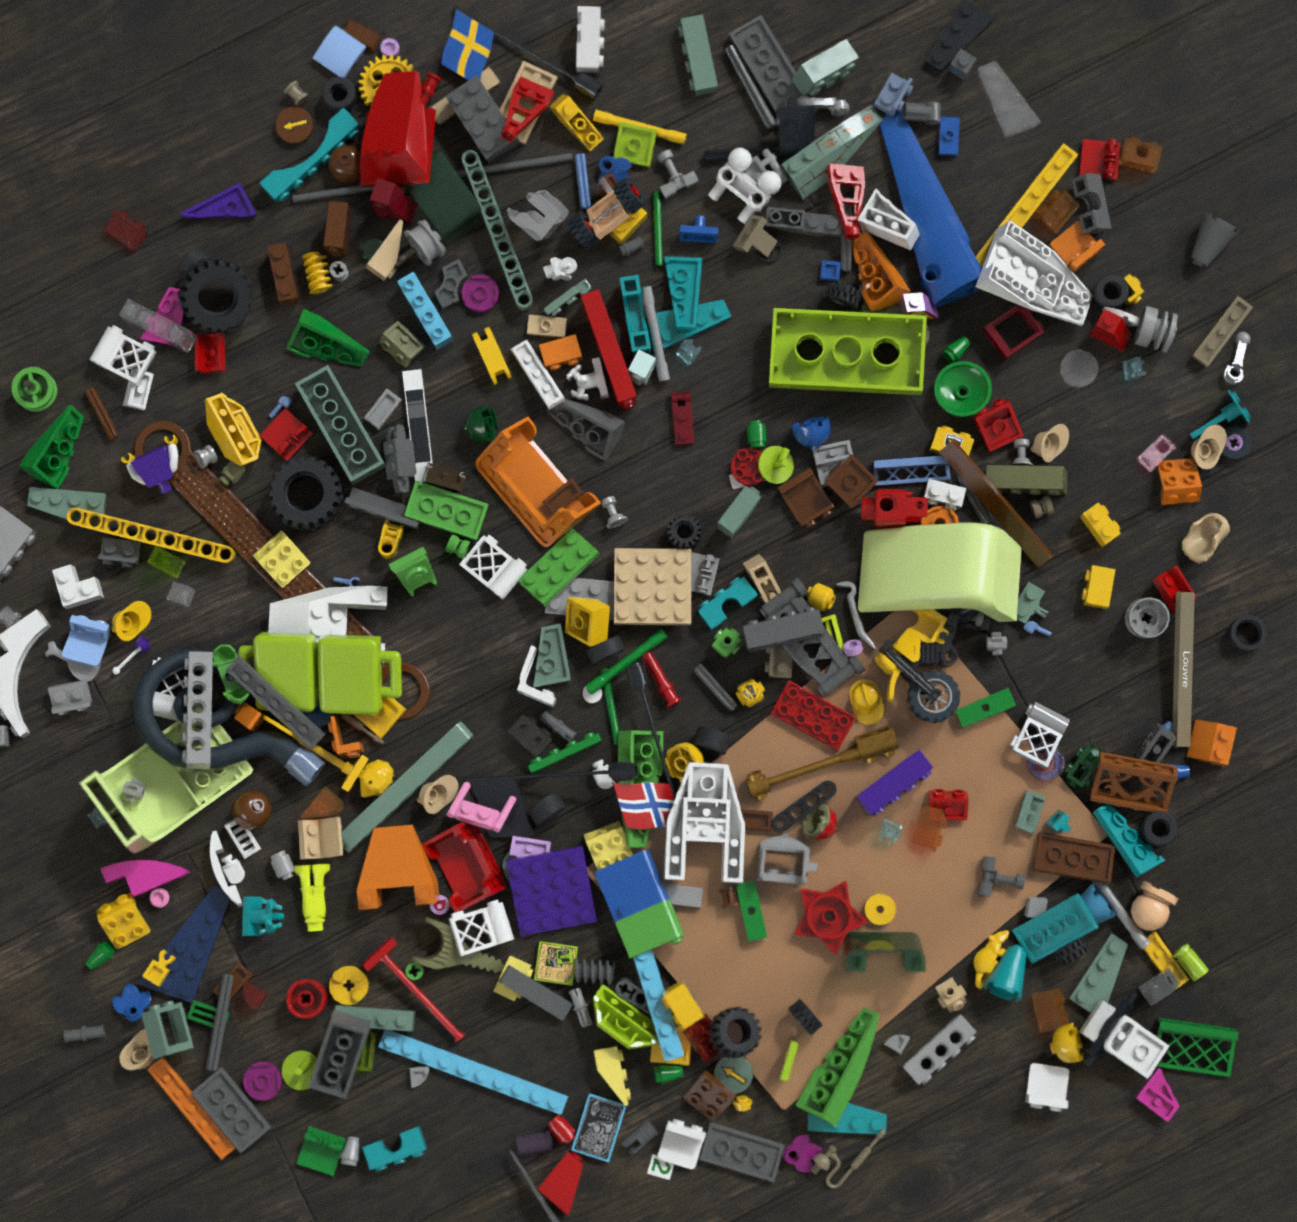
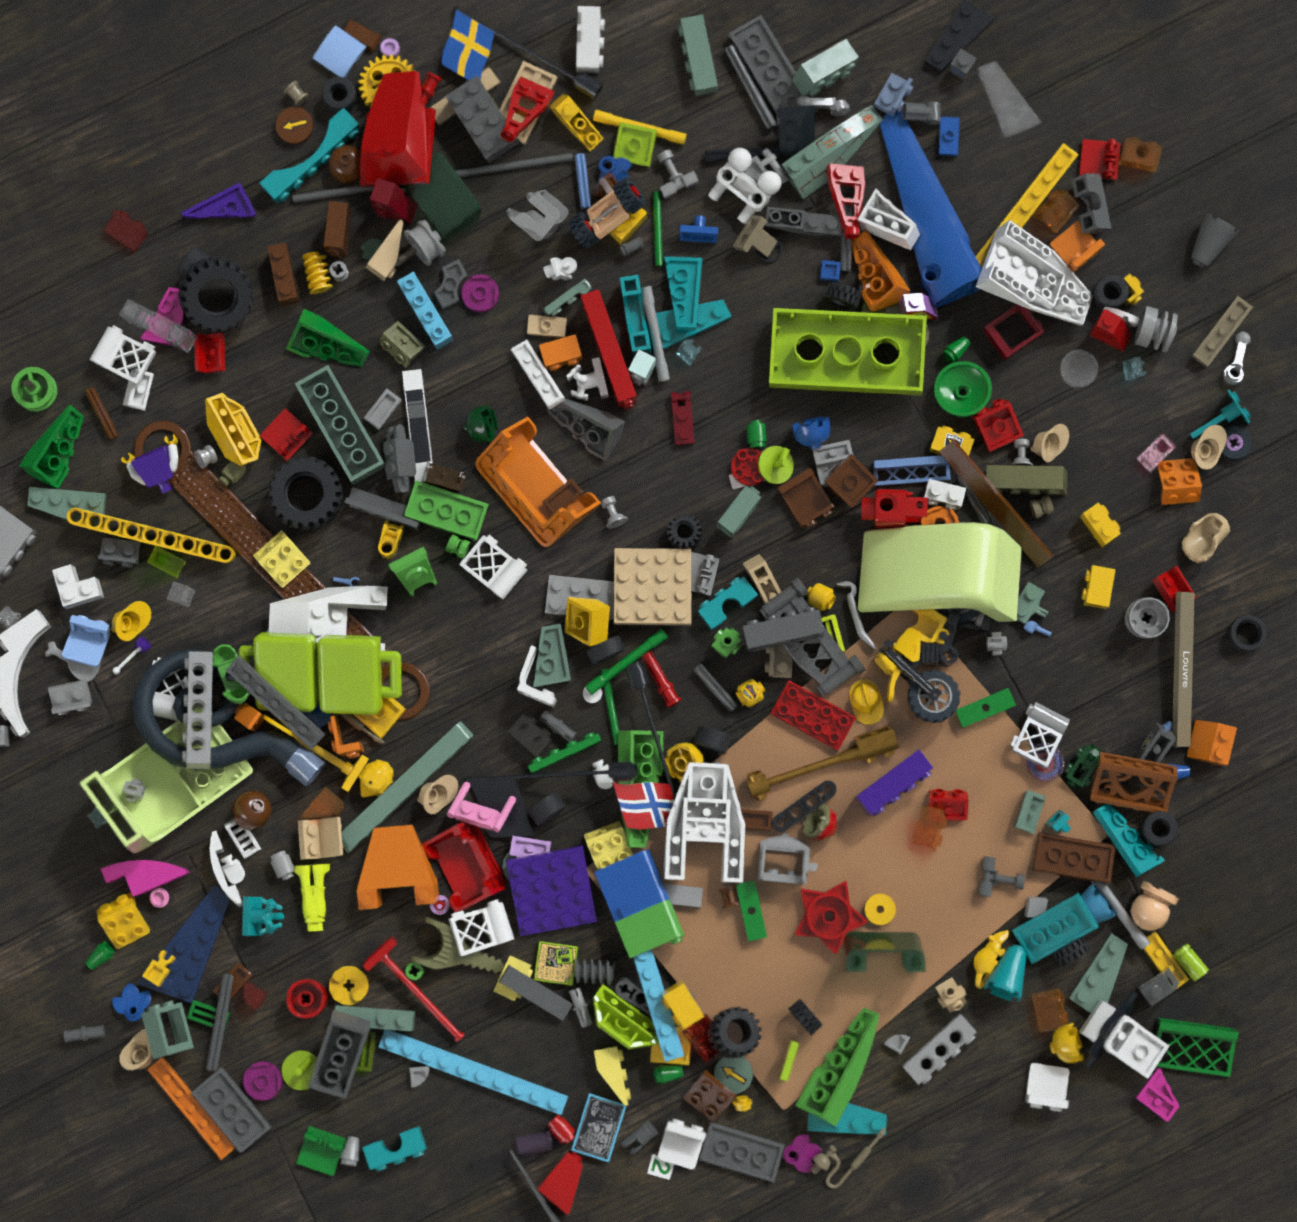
(283, 401): medium blue hand -> none
(491, 355): yellow piece -> none
(497, 221): sand green beam -> none
(558, 567): bright green plate -> none
(852, 648): lavender tile -> none
(890, 830): clear light blue tile -> none

